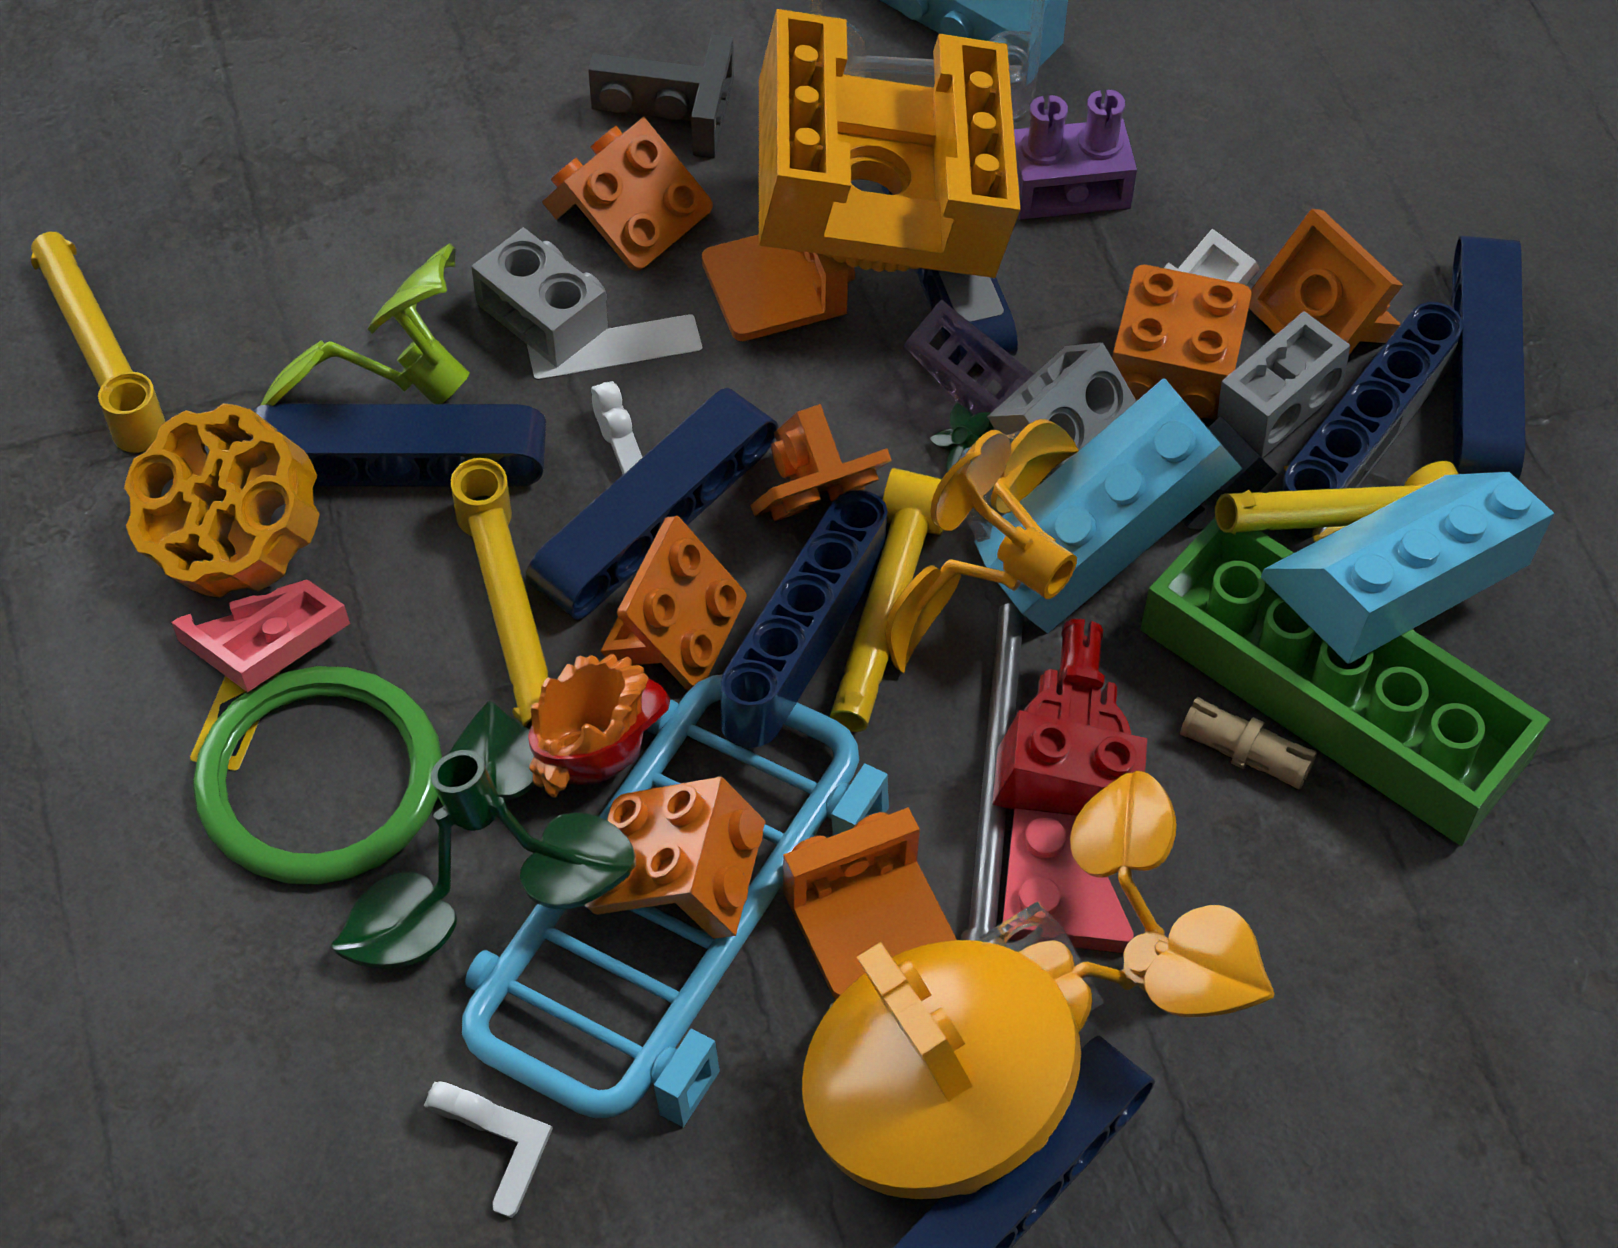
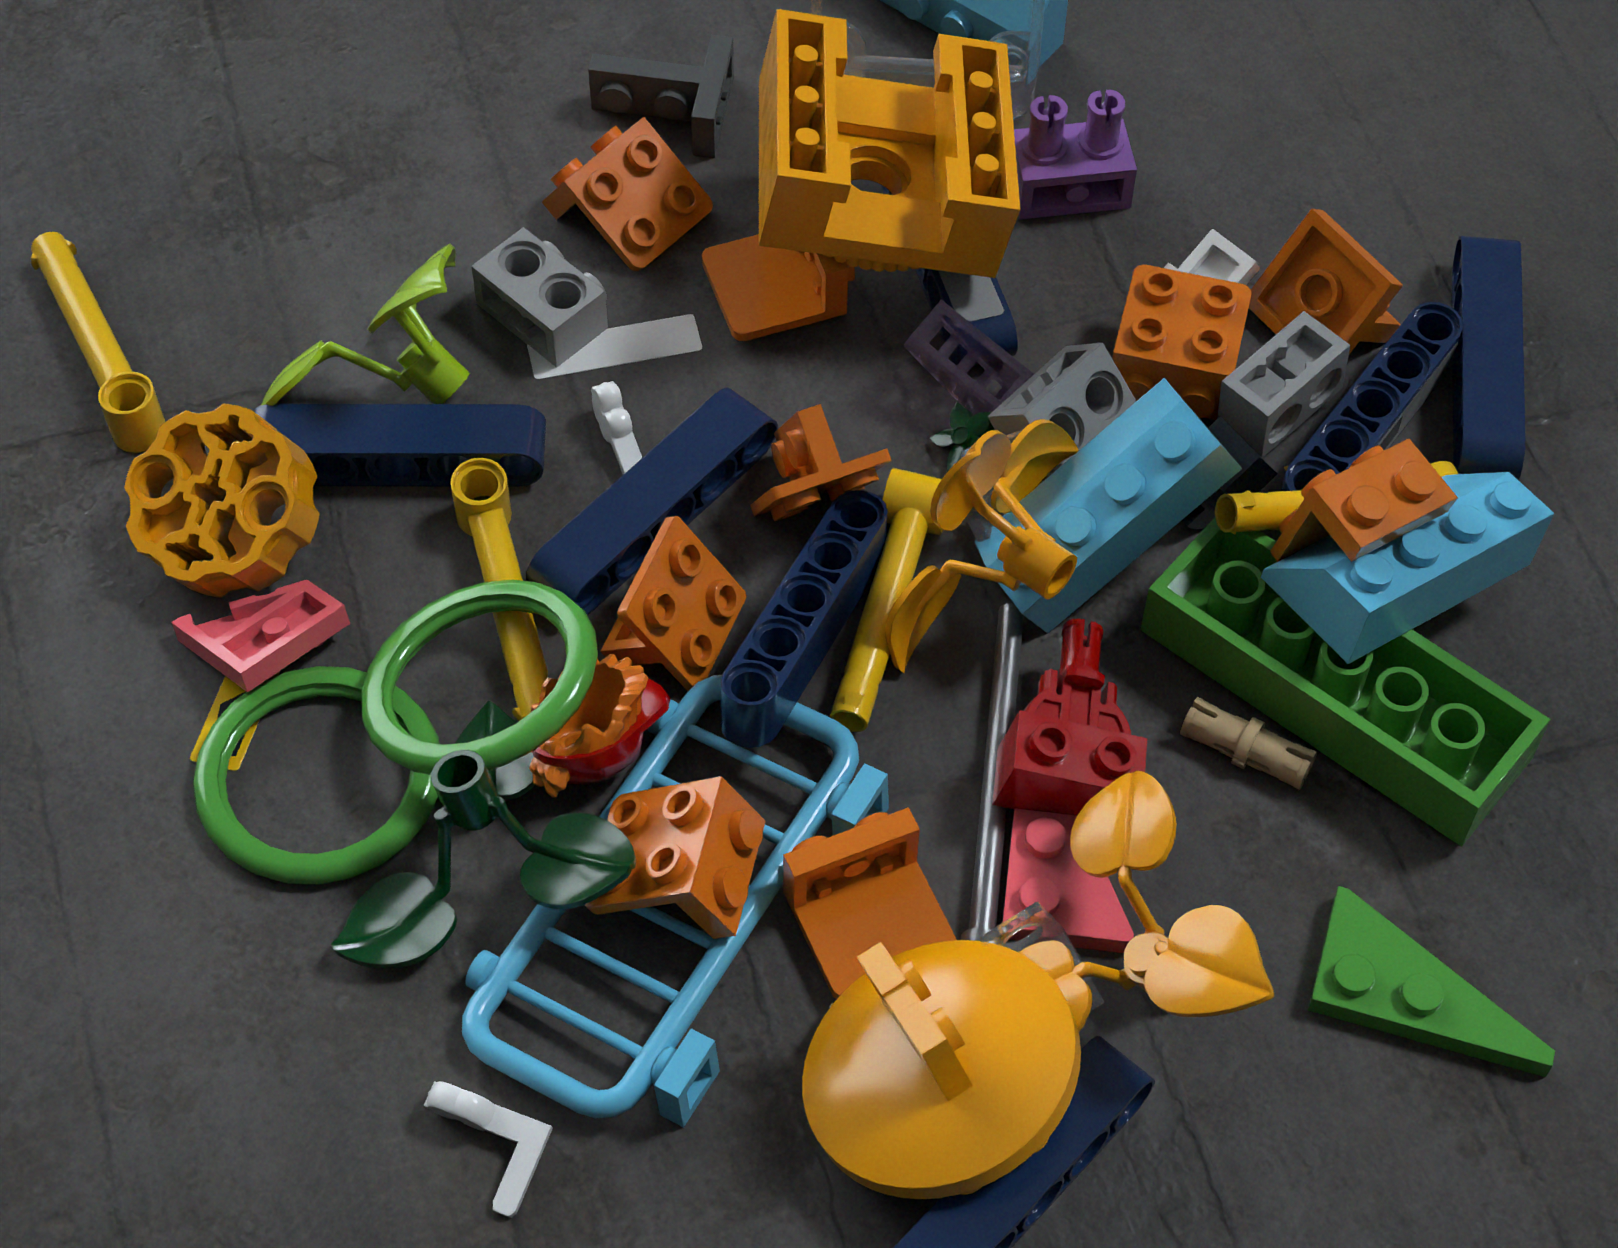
(450, 610): none -> bright green wedge
(1368, 503): none -> orange bracket
(1394, 985): none -> bright green wing

